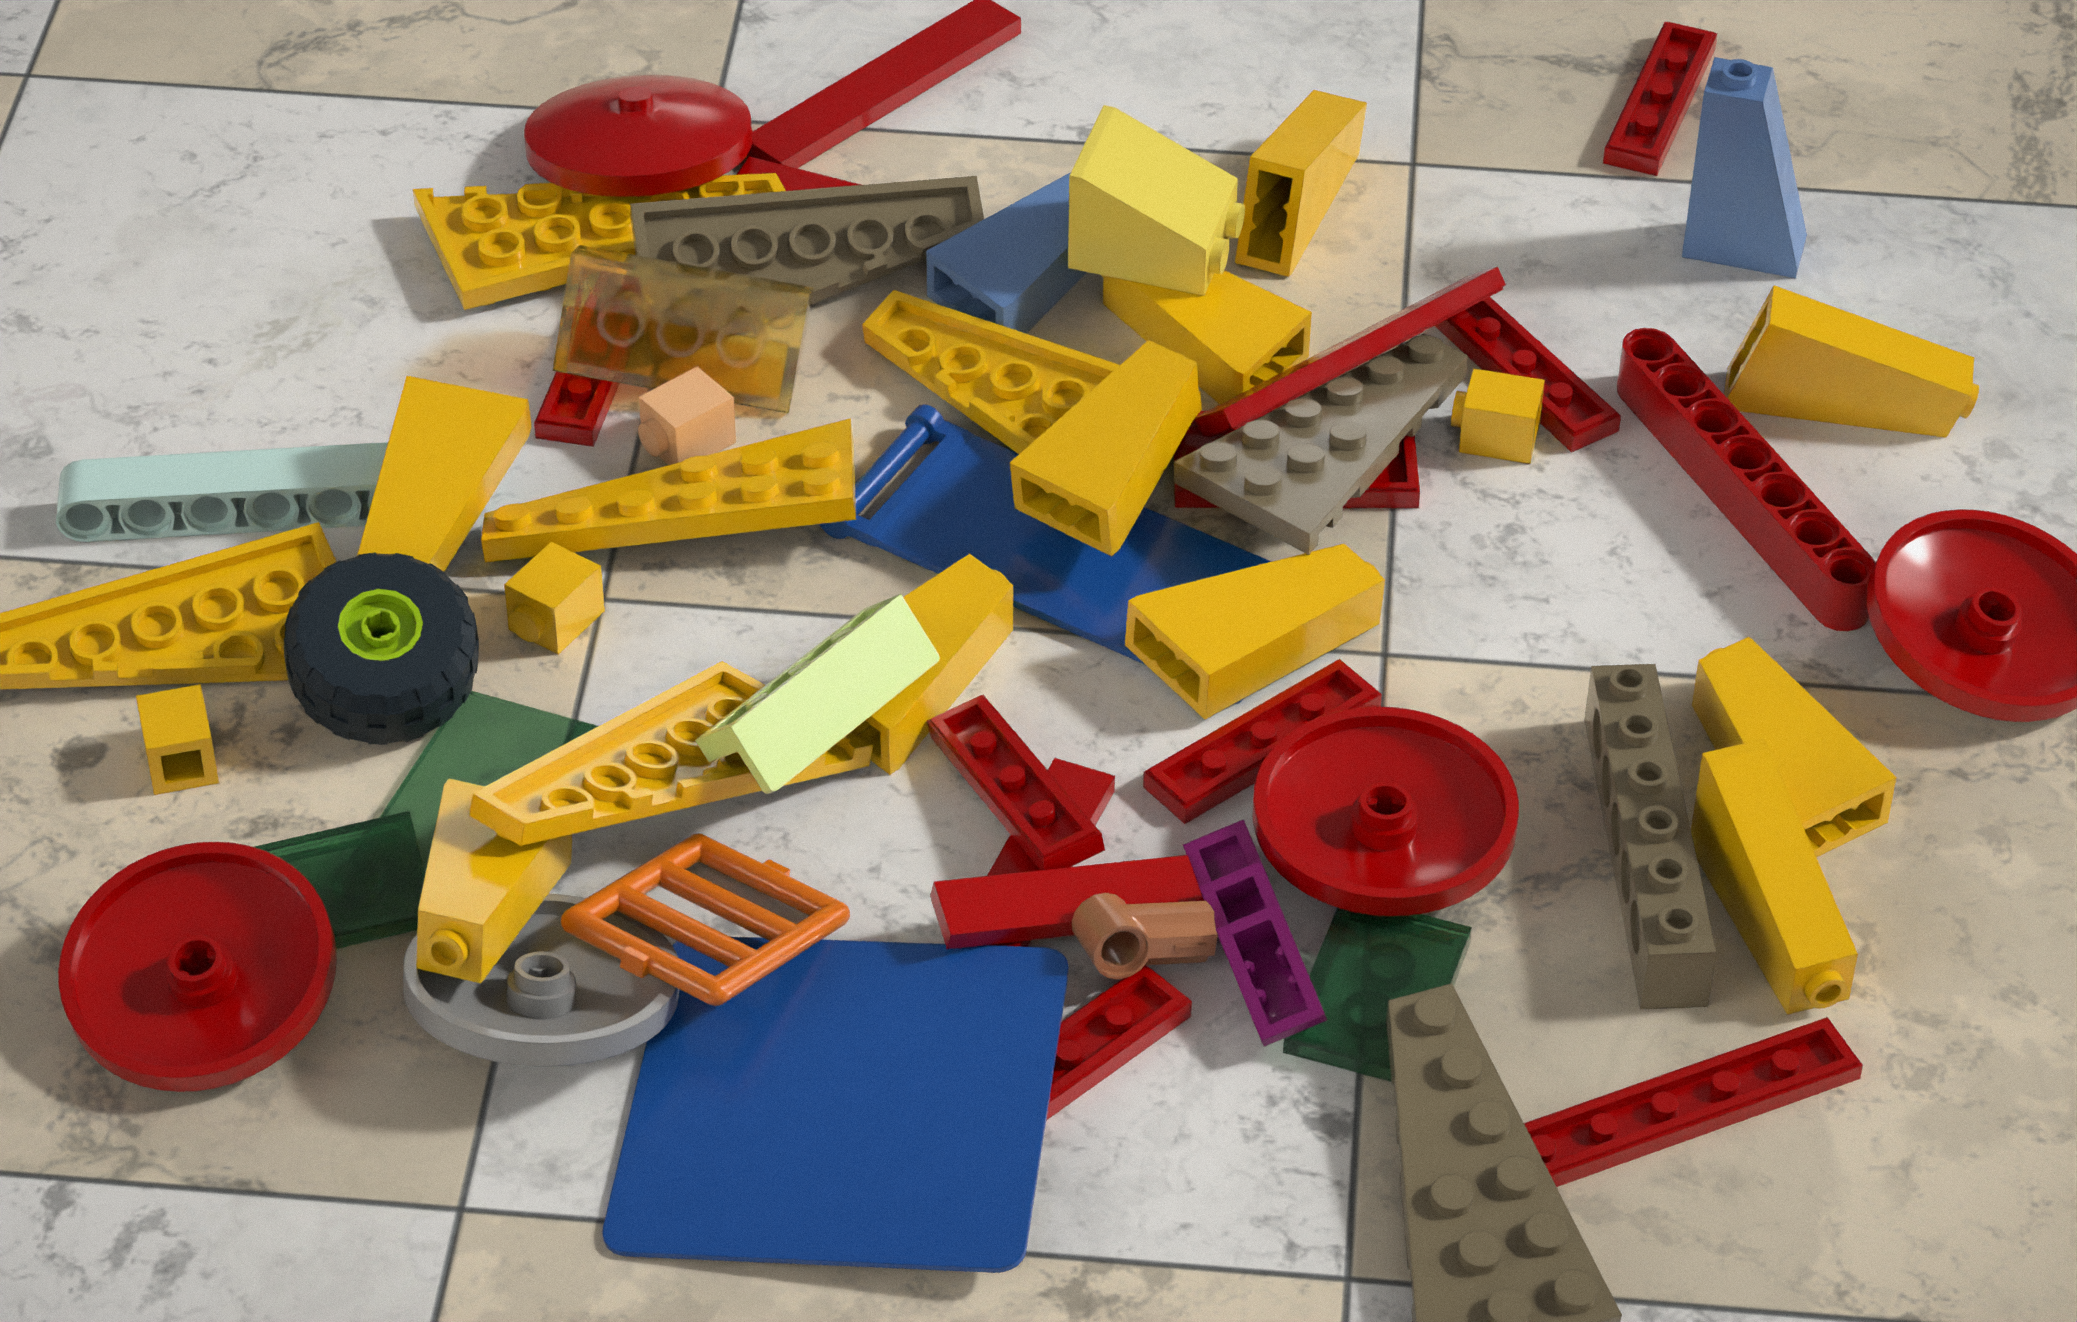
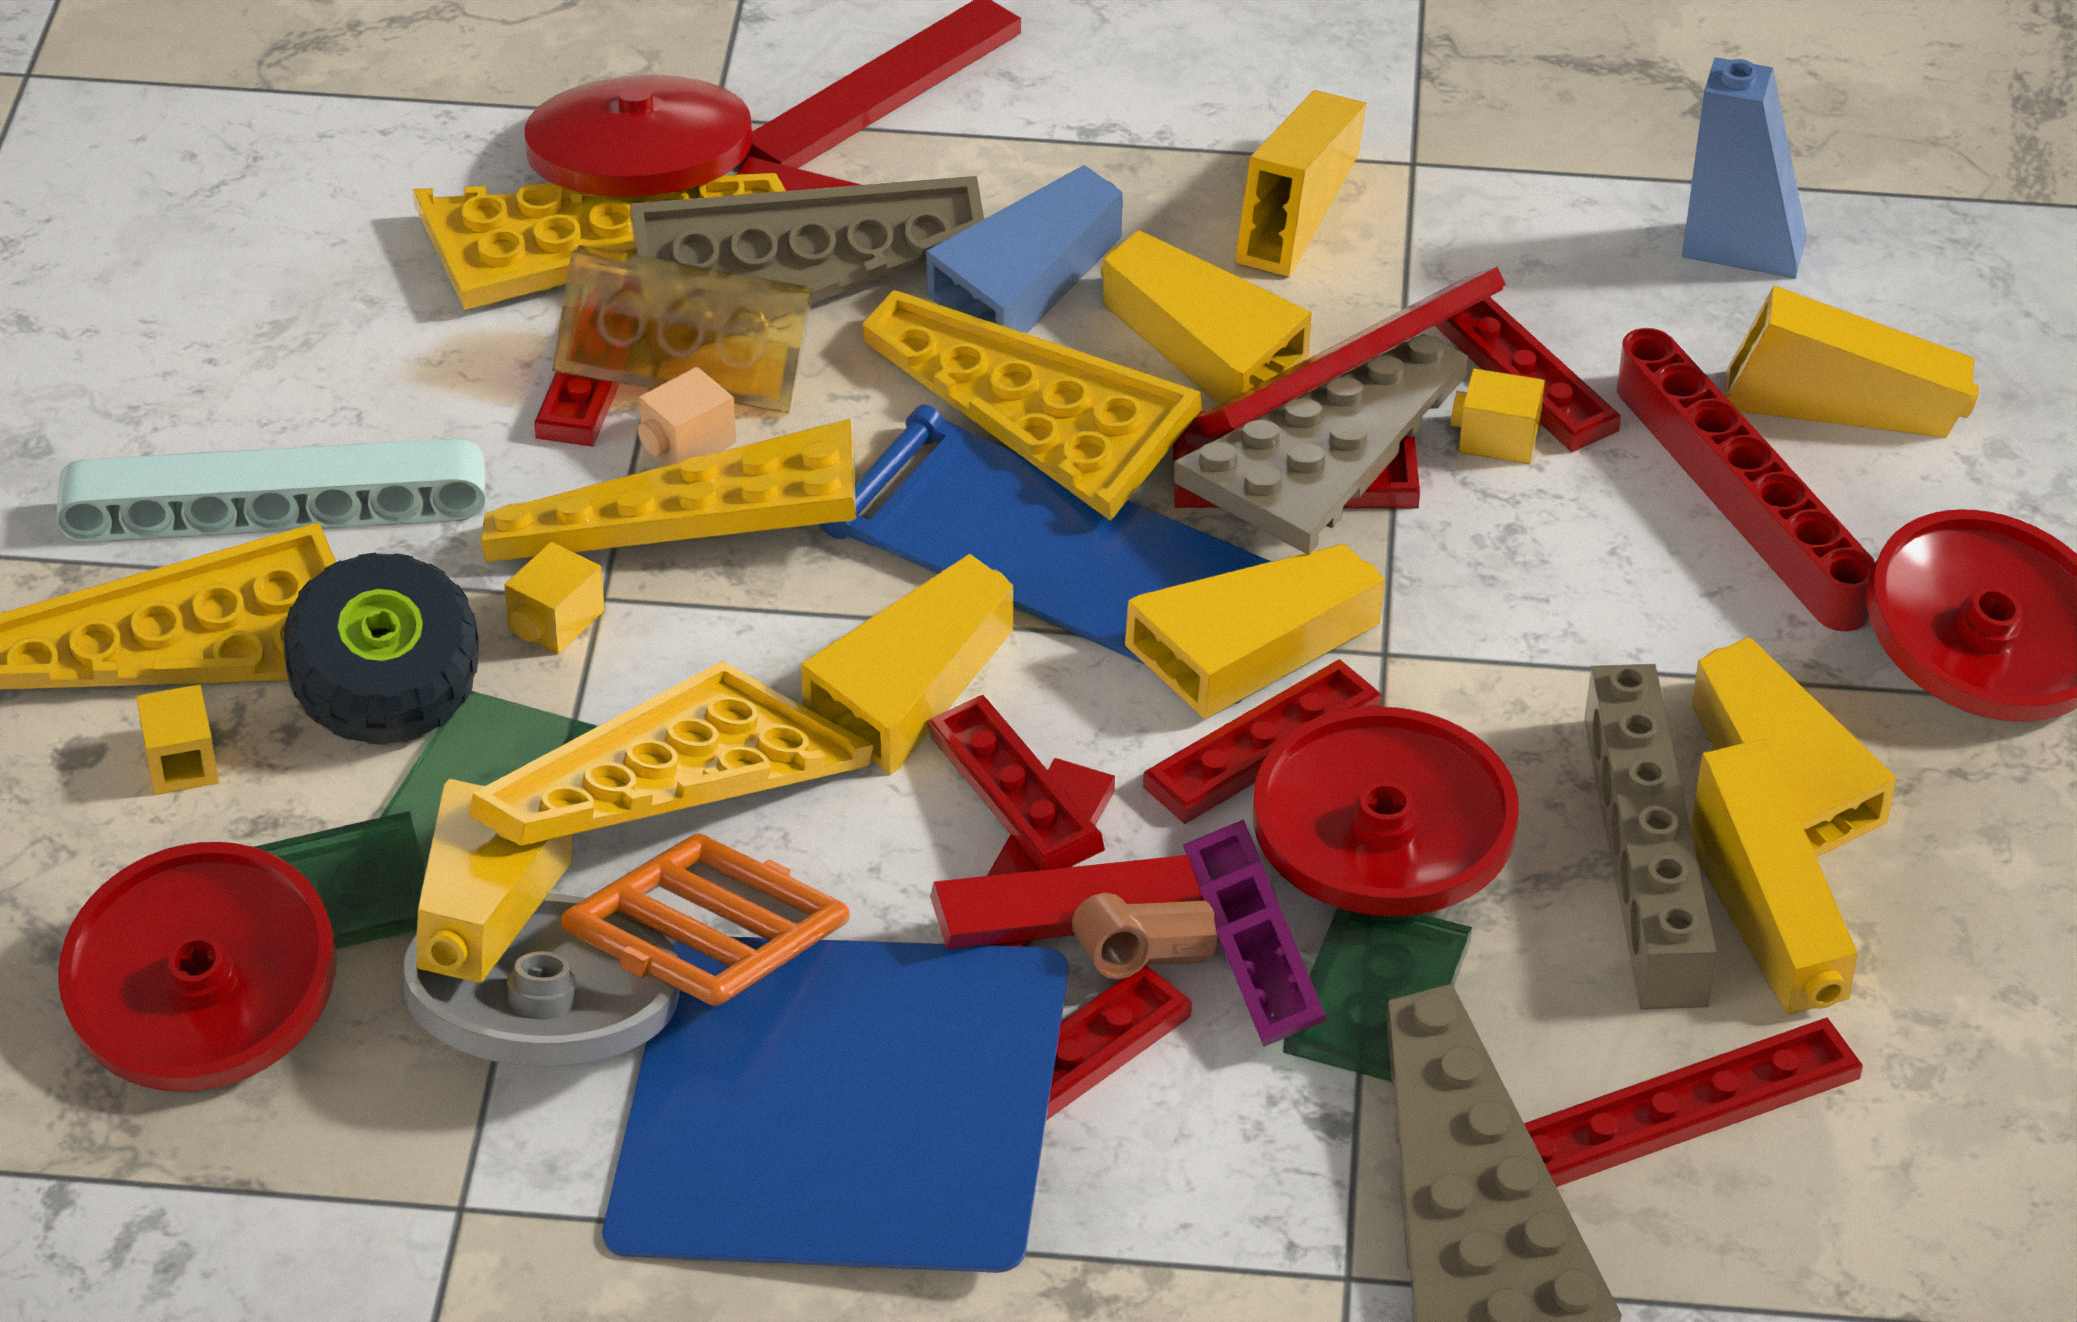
(441, 468): yellow slope -> none
(824, 694): yellowish green panel -> none
(1109, 449): yellow slope -> none
(1149, 208): light yellow slope -> none
(1660, 98): red tile -> none

